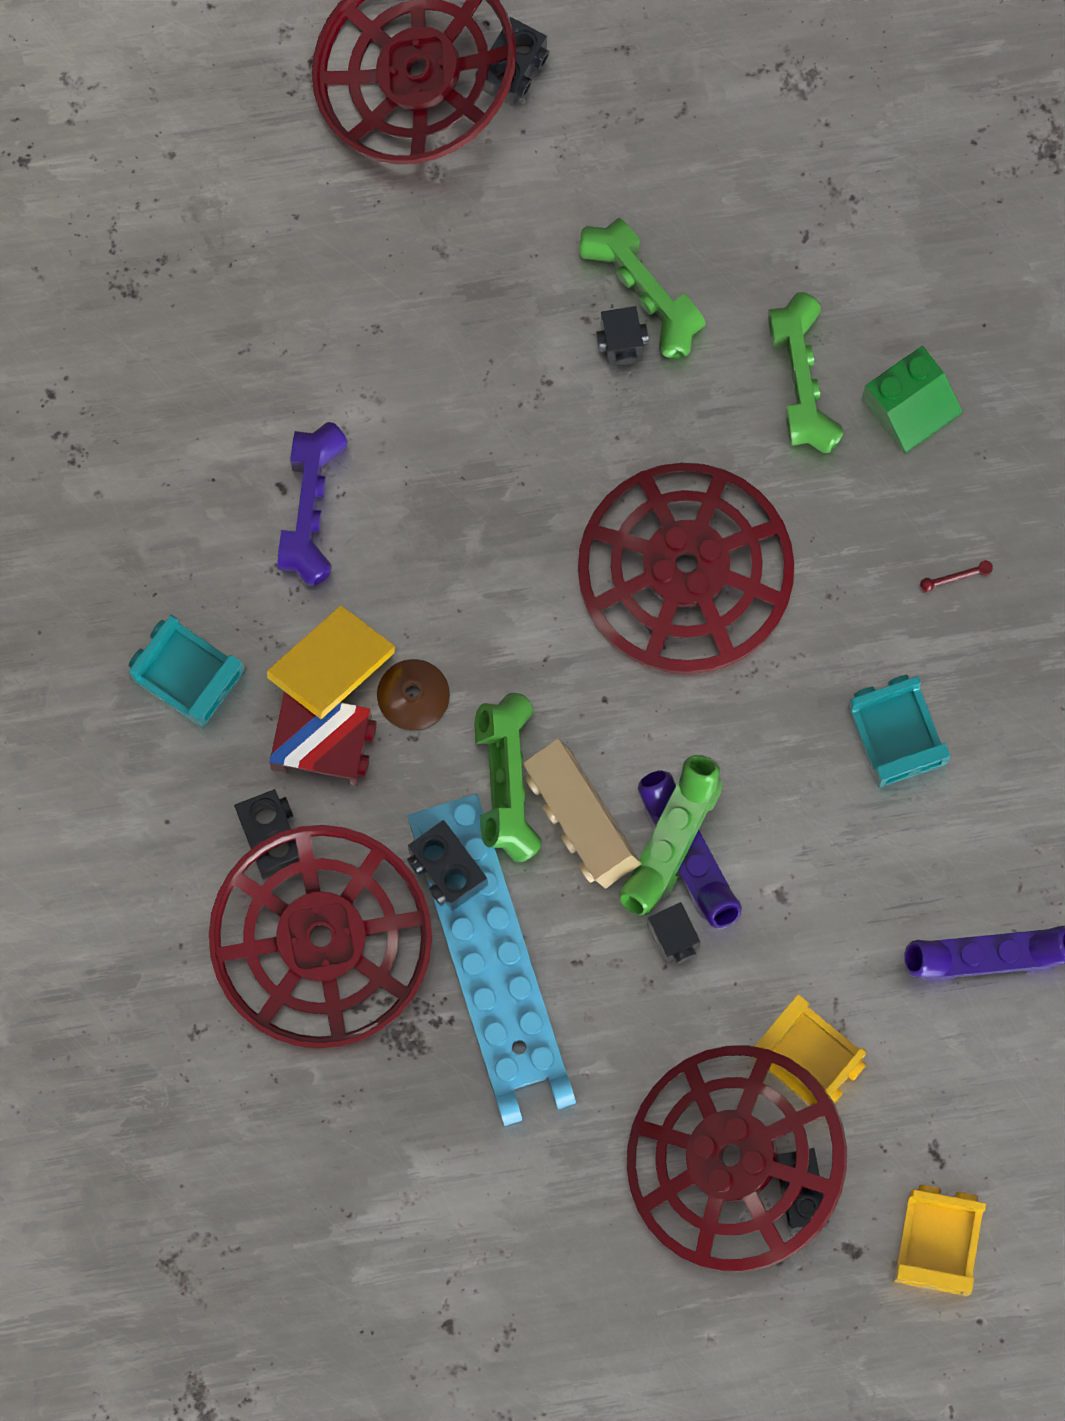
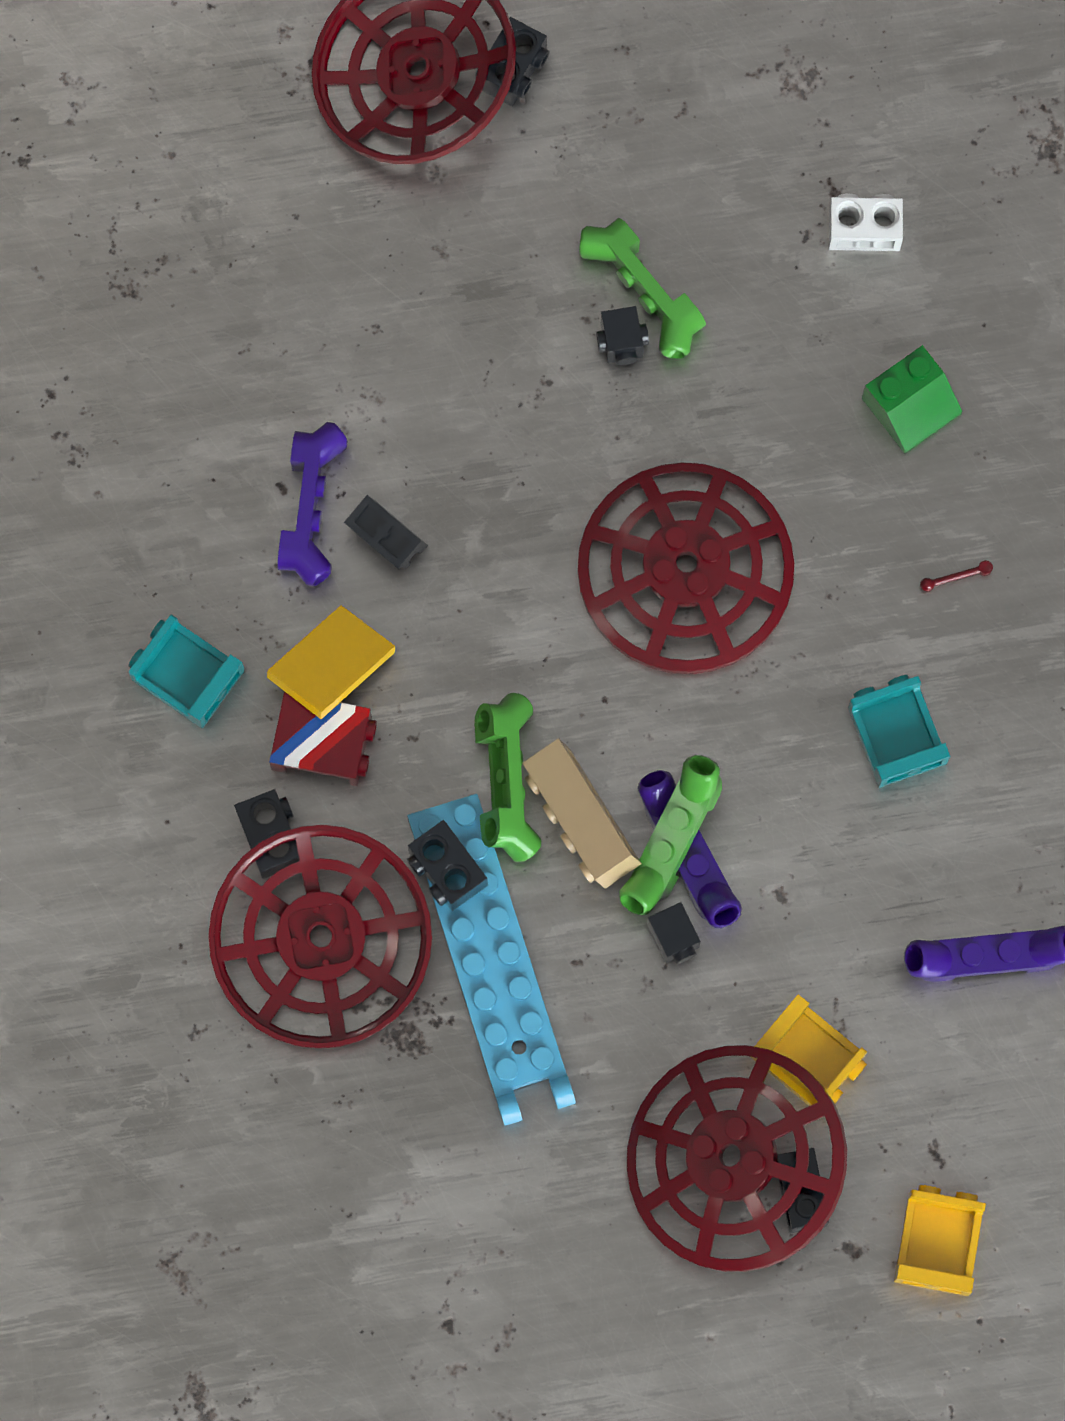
(385, 532): none -> black hinge
(418, 711): reddish brown dish -> none
(802, 420): bright green plate -> none
(866, 233): none -> white brick

